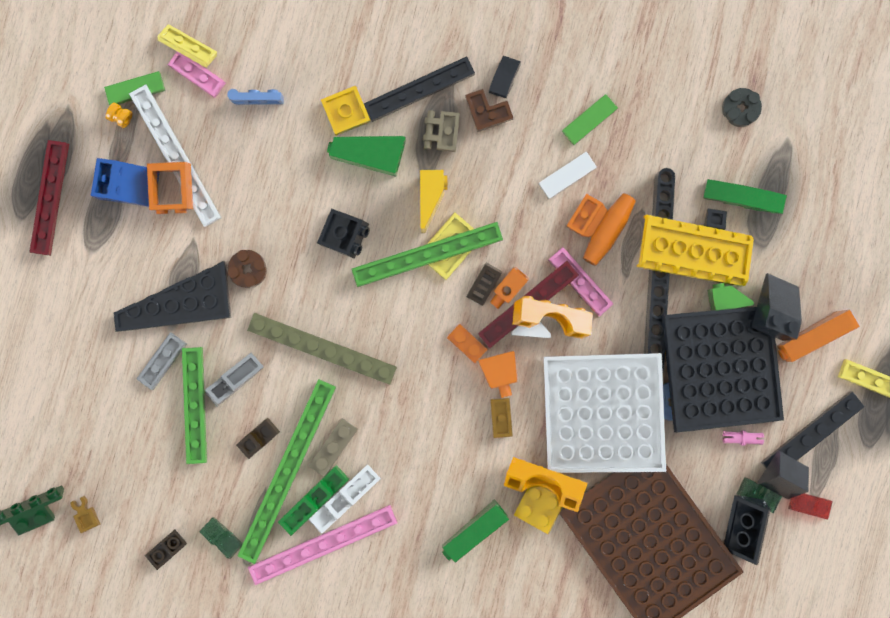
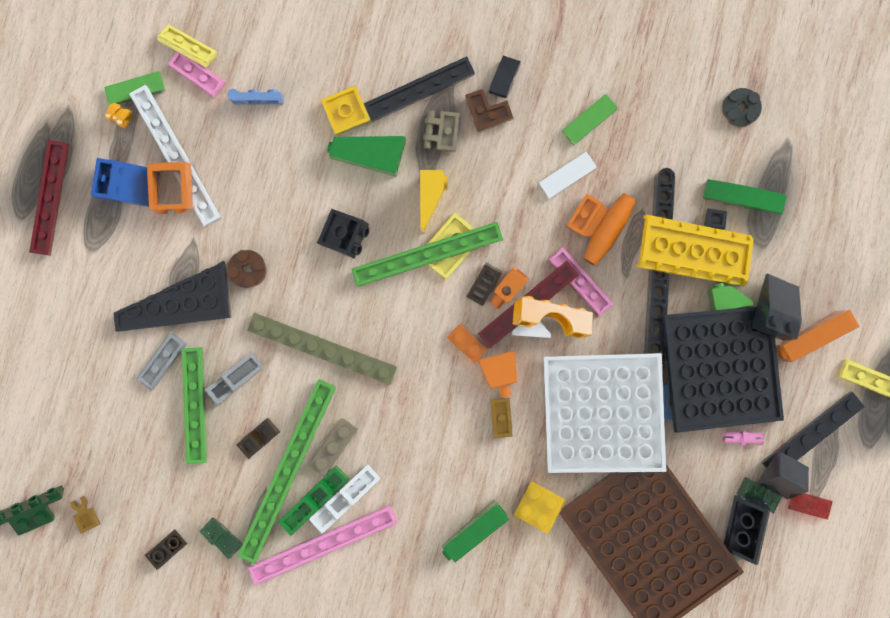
(525, 475): light orange arch -> none

